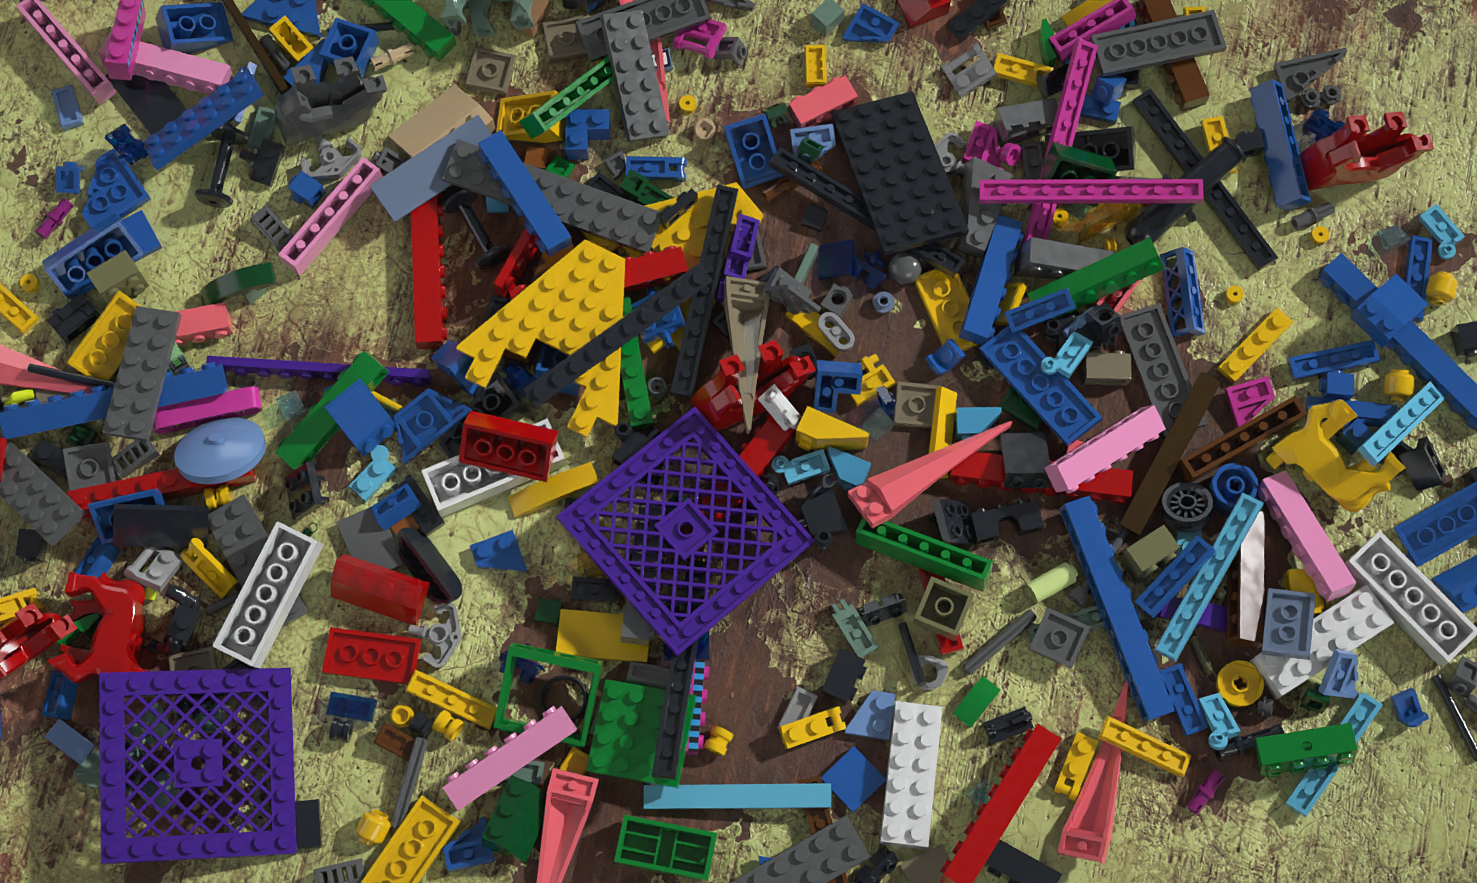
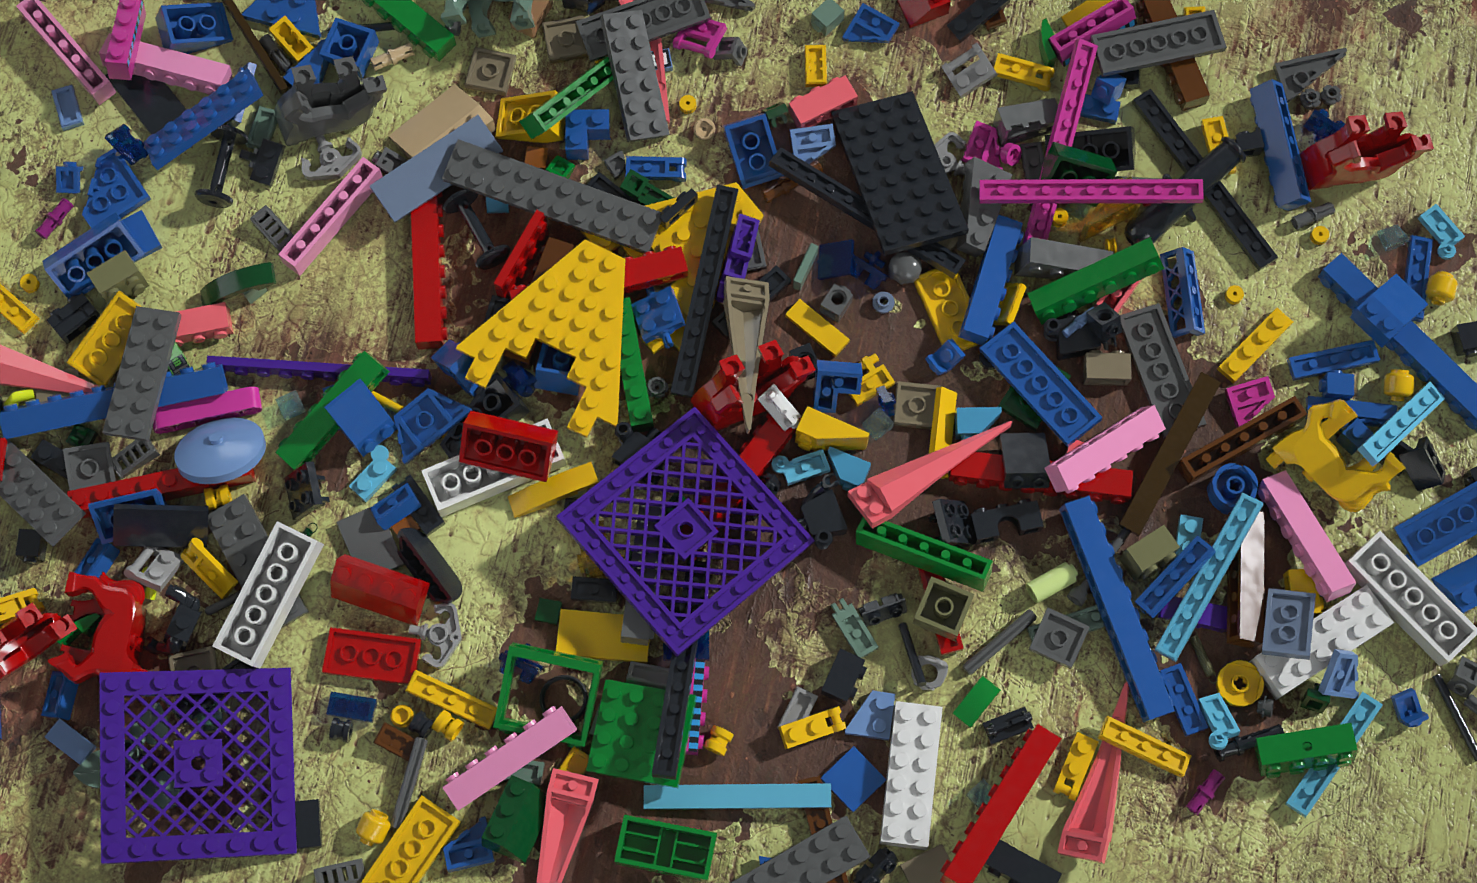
(69, 376): black bar -> none
(306, 190): blue brick -> none
(499, 553): blue wing -> none
(524, 193): blue brick -> none
(616, 335): black plate -> none
(790, 293): dark grey bracket -> none
(811, 148): dark green tile -> none
(814, 218): black tile -> none
(837, 332): light grey plate -> none
(1040, 310): blue plate -> none
(1052, 81): black plate -> none
(1068, 356): medium azure hinge -> none
(1187, 507): black wheel -> none

